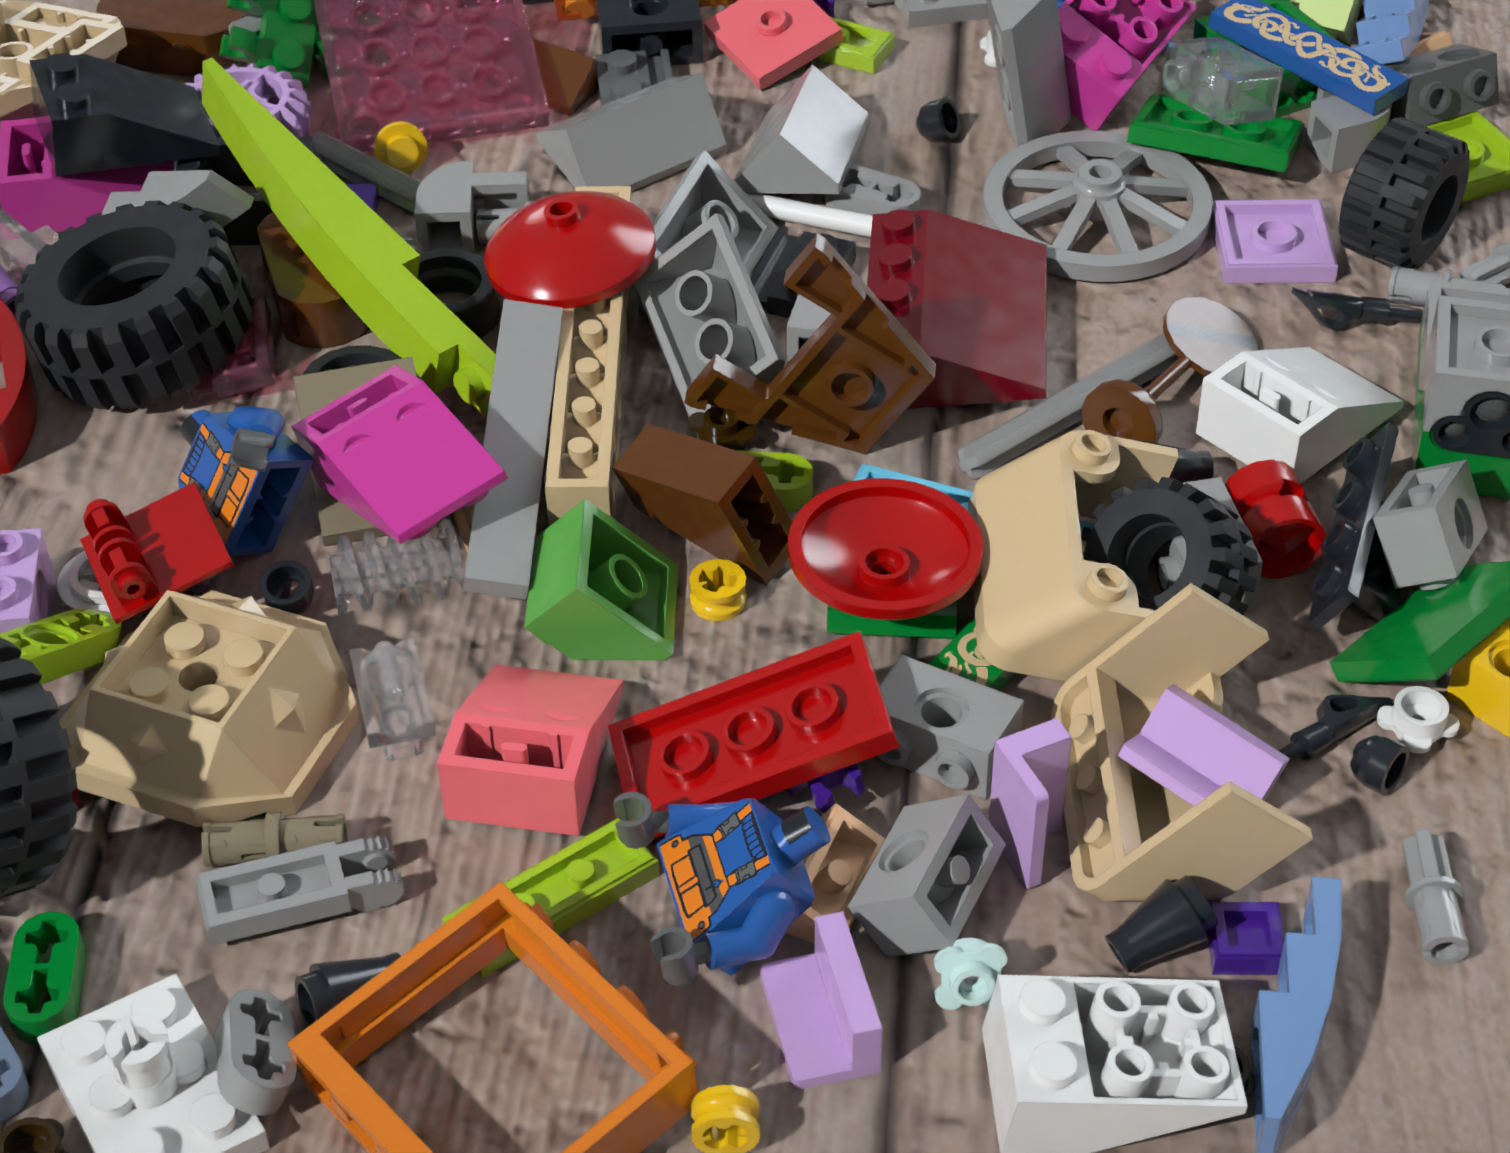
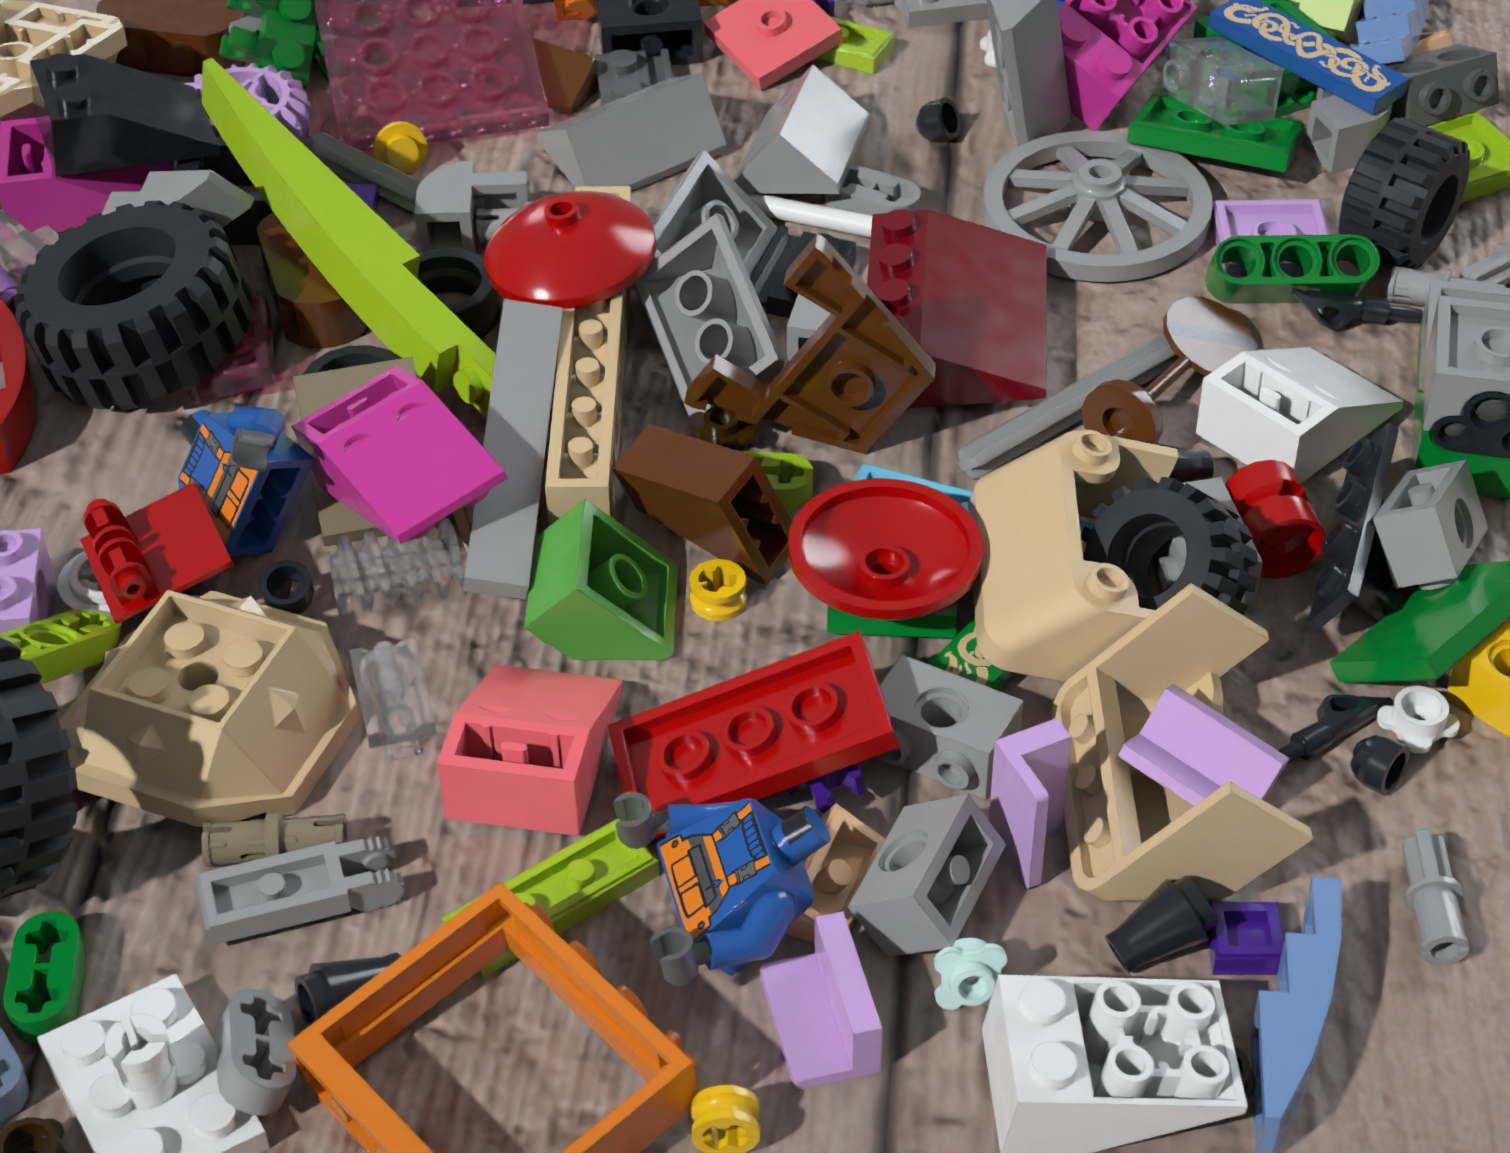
(1312, 253): none -> green beam

